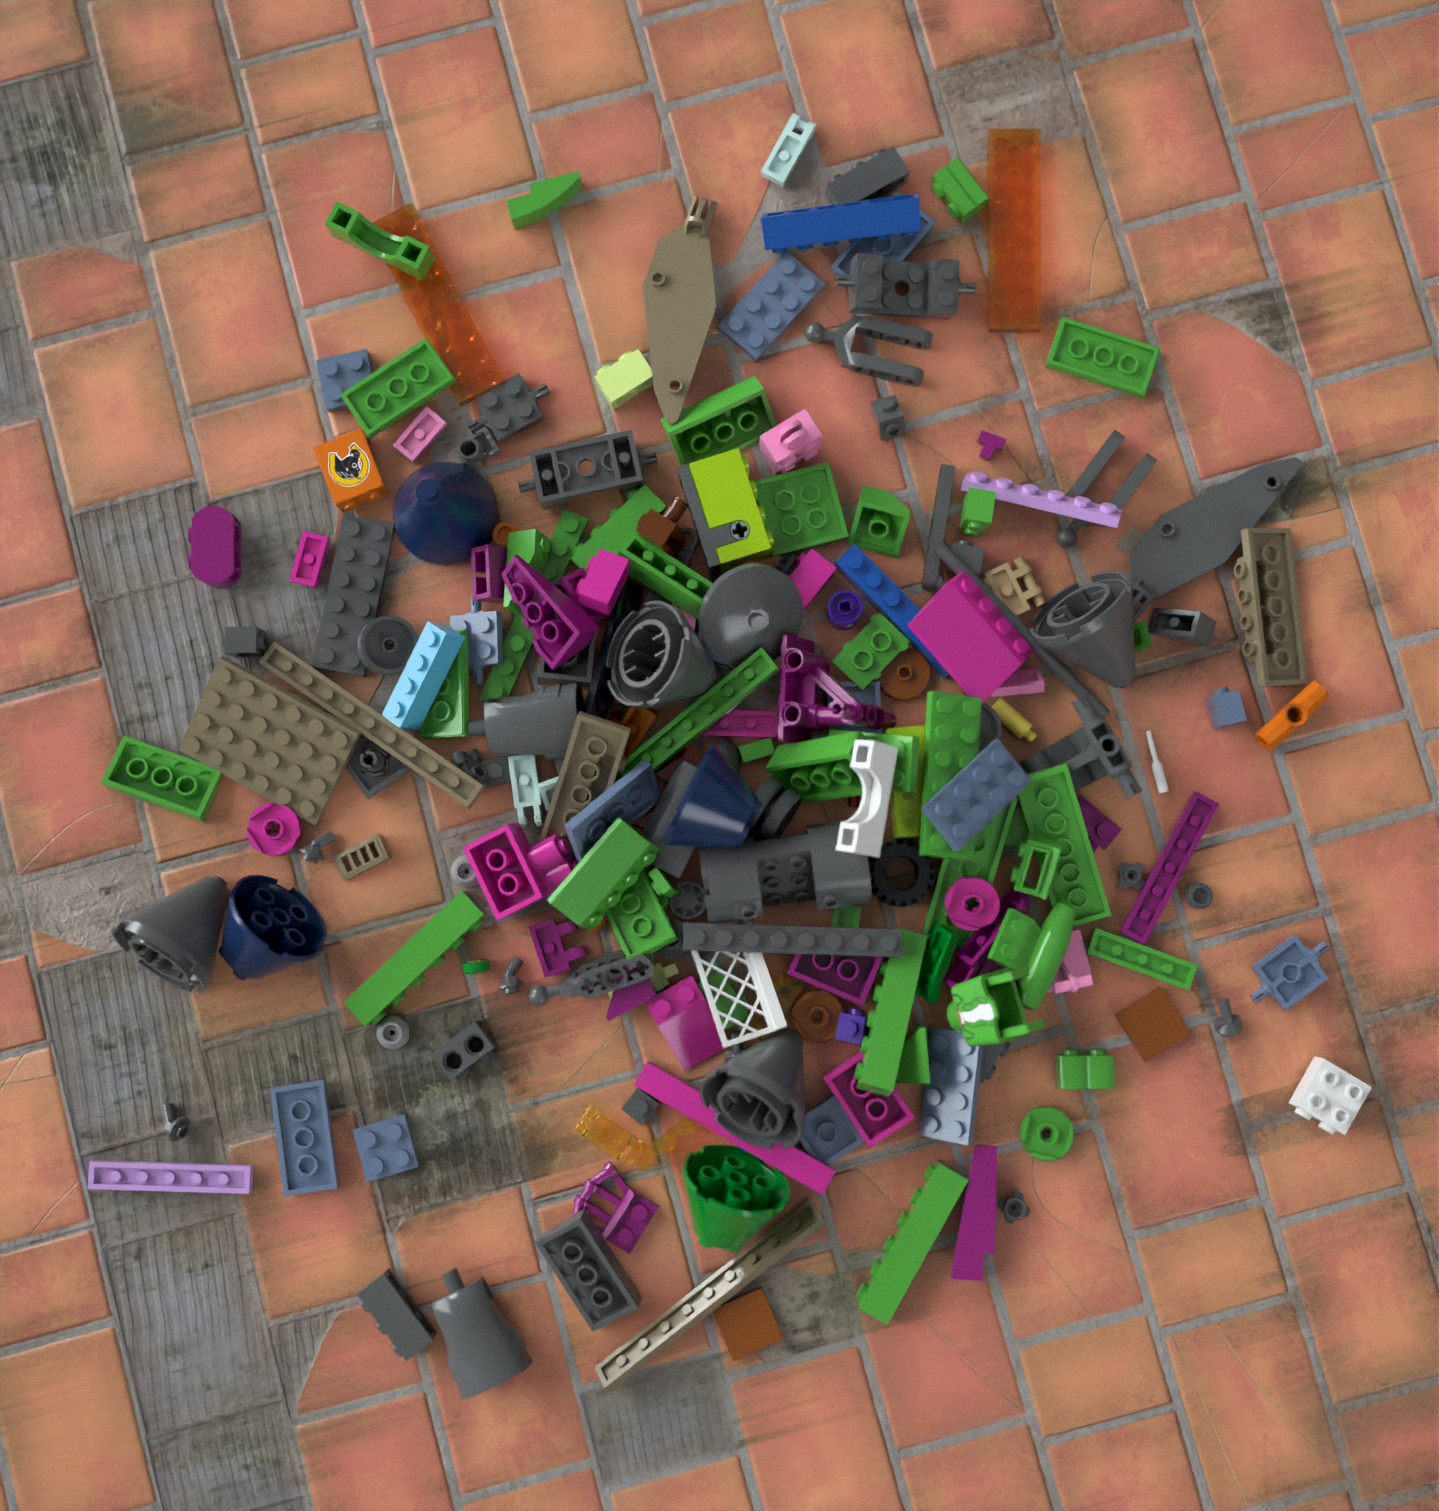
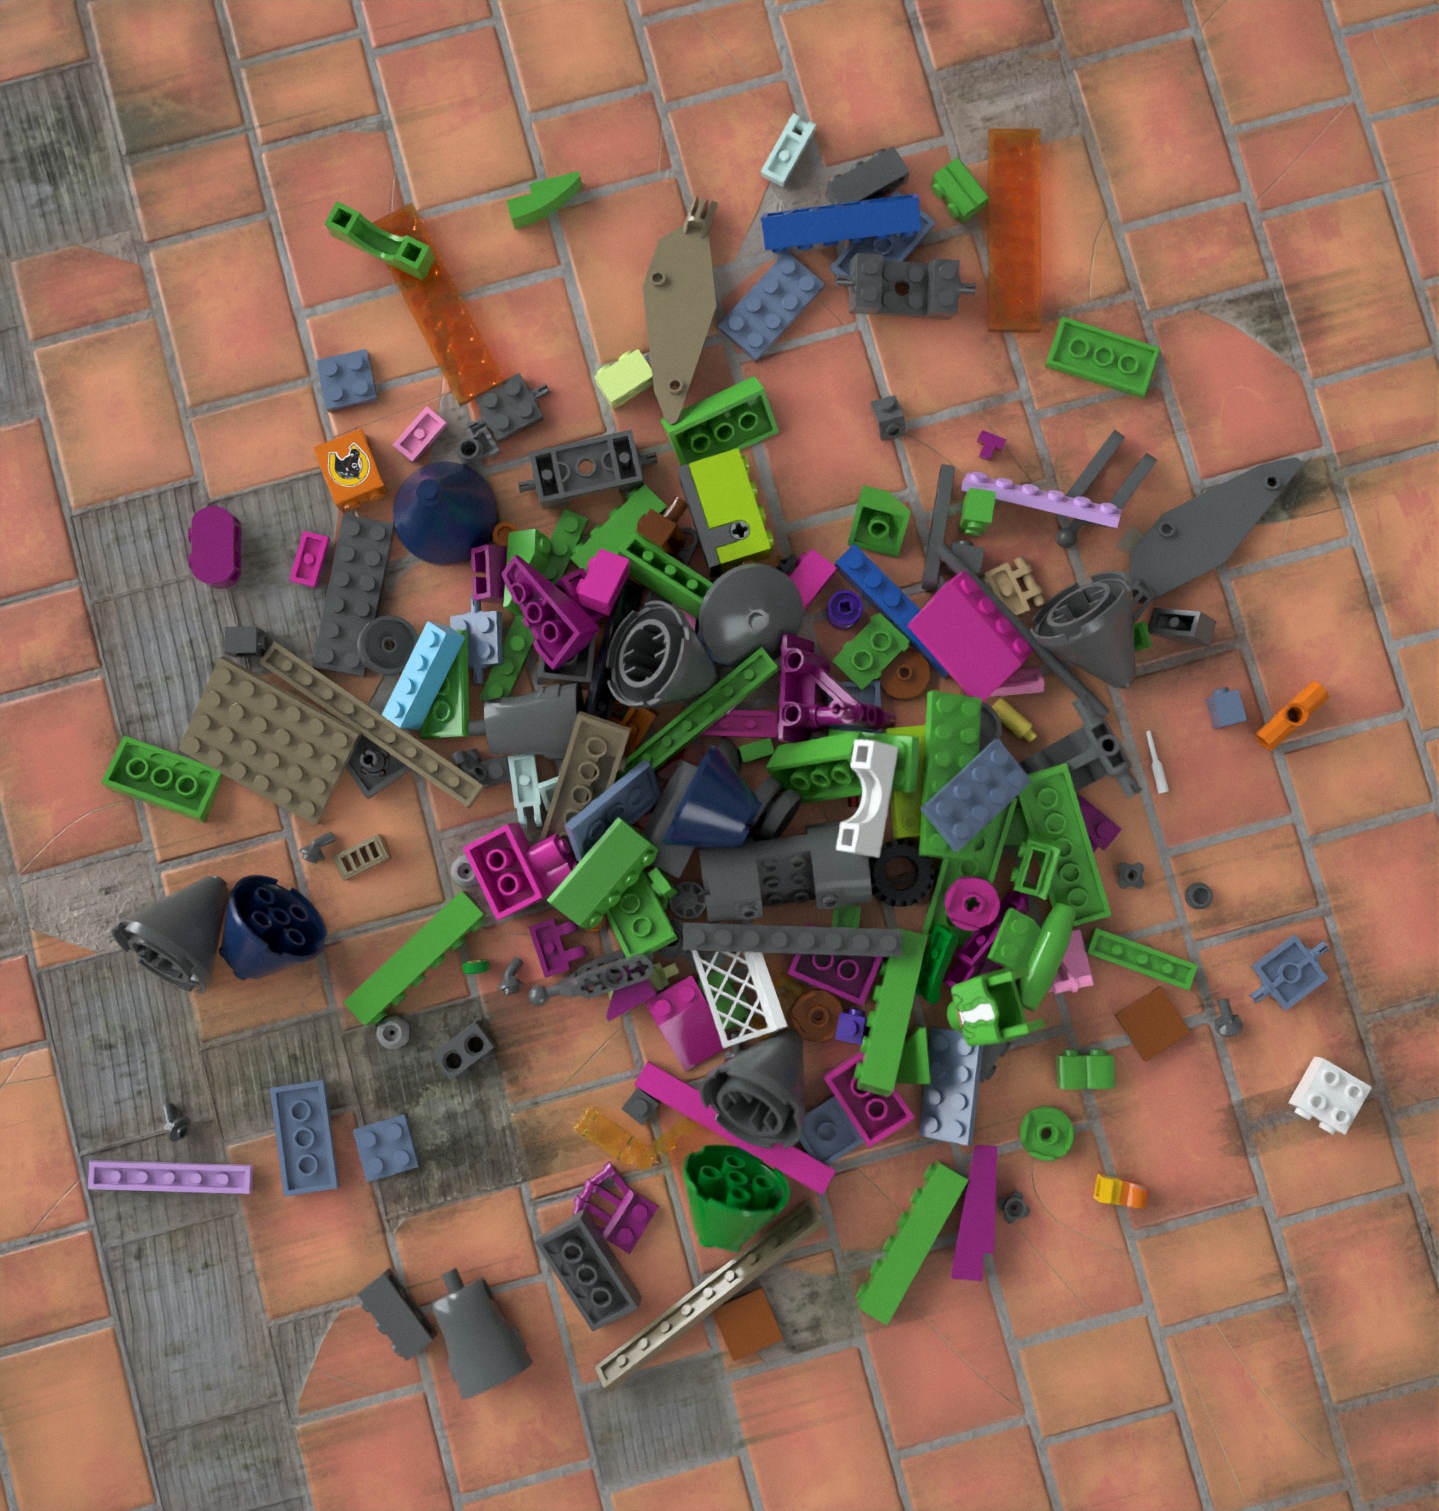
(274, 844): dark pink plate -> none
(398, 388): bright green tile -> none
(790, 443): bright pink brick -> none
(802, 509): bright green plate -> none
(877, 329): dark grey piece -> none
(1120, 1191): none -> leg
(1168, 867): magenta plate -> none
(1271, 607): dark tan plate -> none

